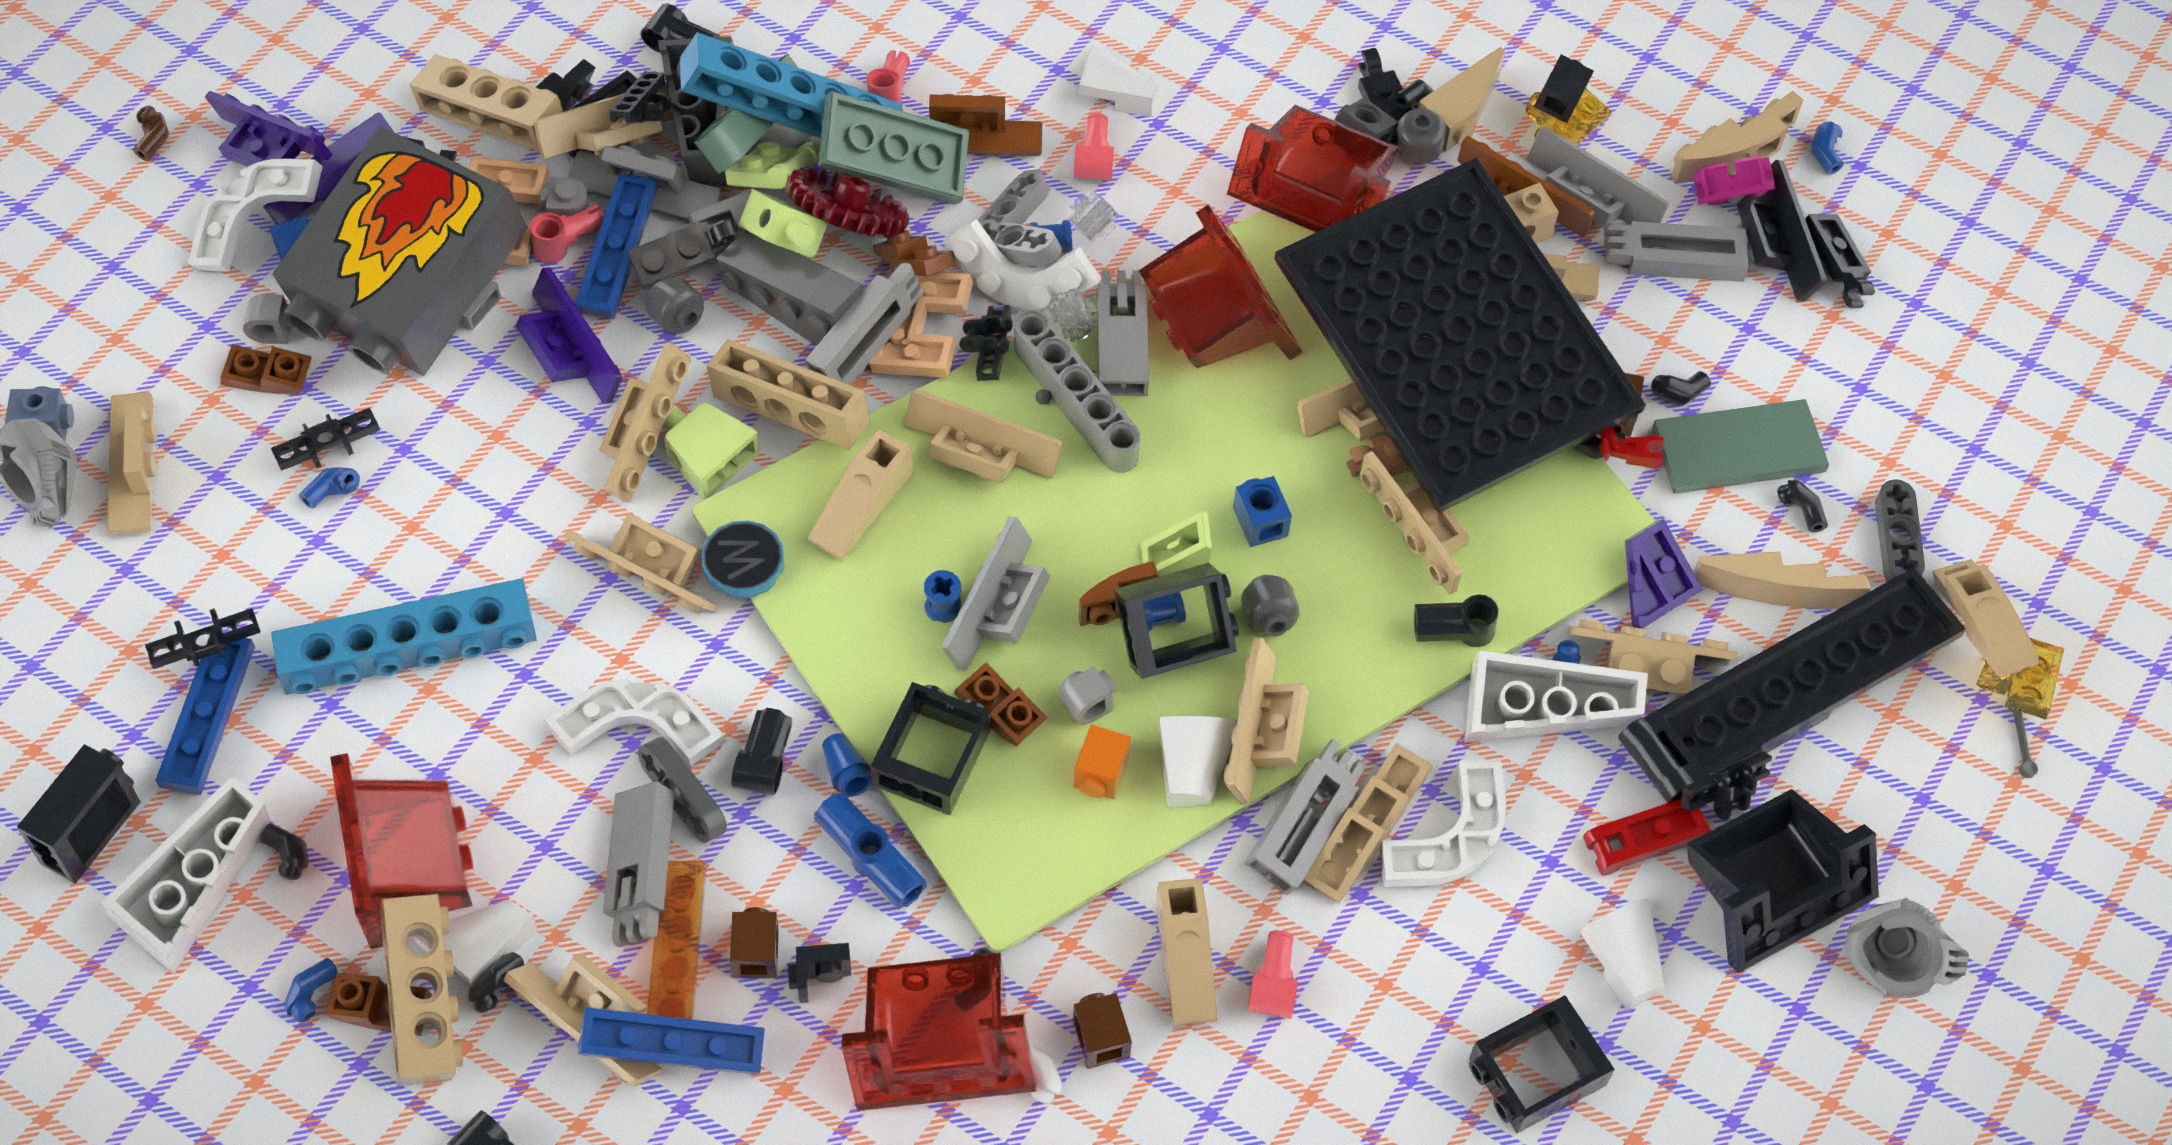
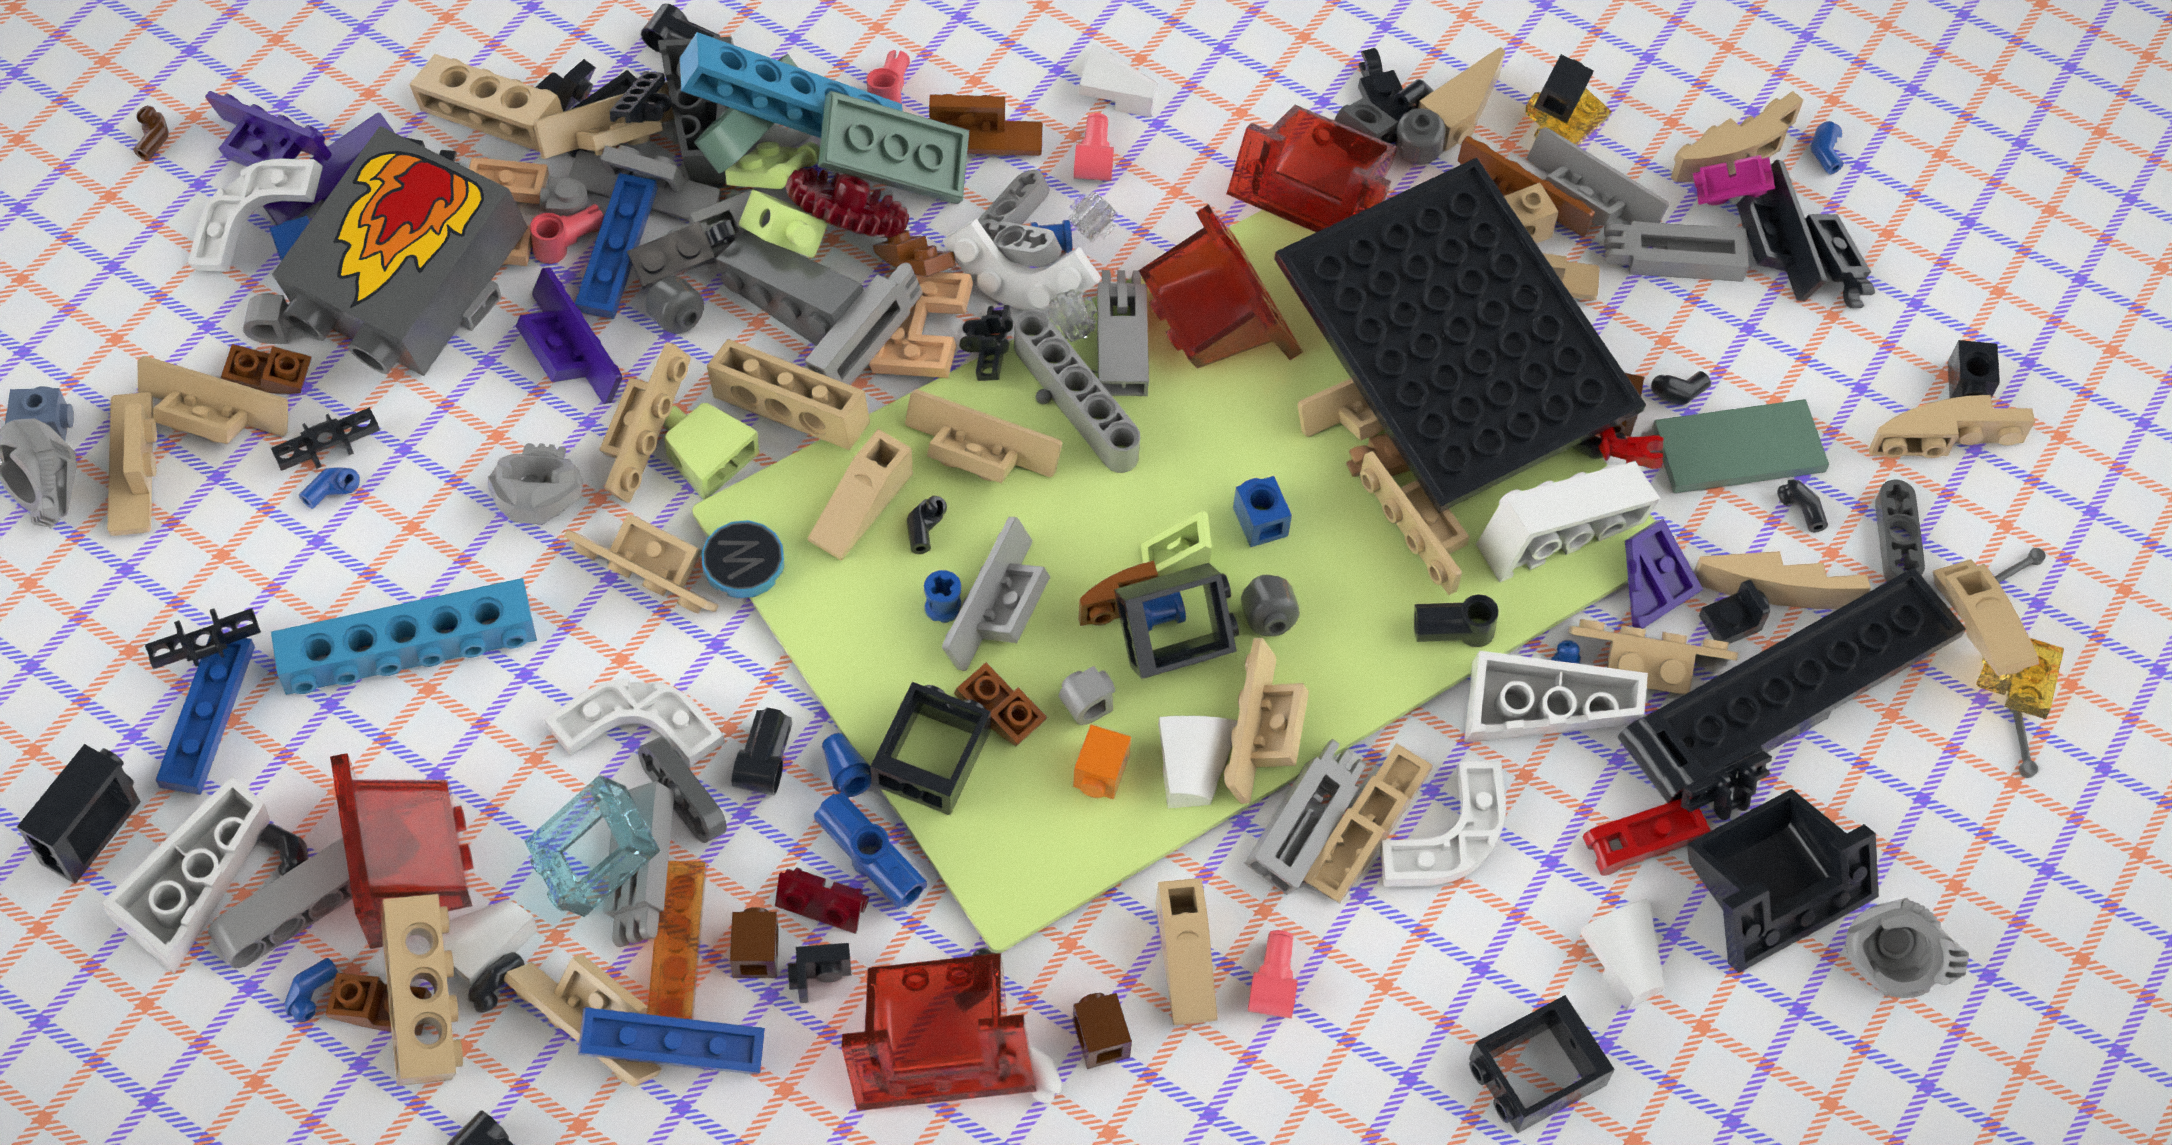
(208, 403): none -> tan bracket
(283, 907): none -> light grey beam
(546, 490): none -> light grey helmet
(636, 846): none -> clear light blue window
(807, 896): none -> dark red hinge
(922, 520): none -> black arm
(1565, 516): none -> white wedge
(1737, 614): none -> black bracket
(1939, 424): none -> tan slope
(1973, 369): none -> black brick
(2035, 557): none -> dark grey hinge

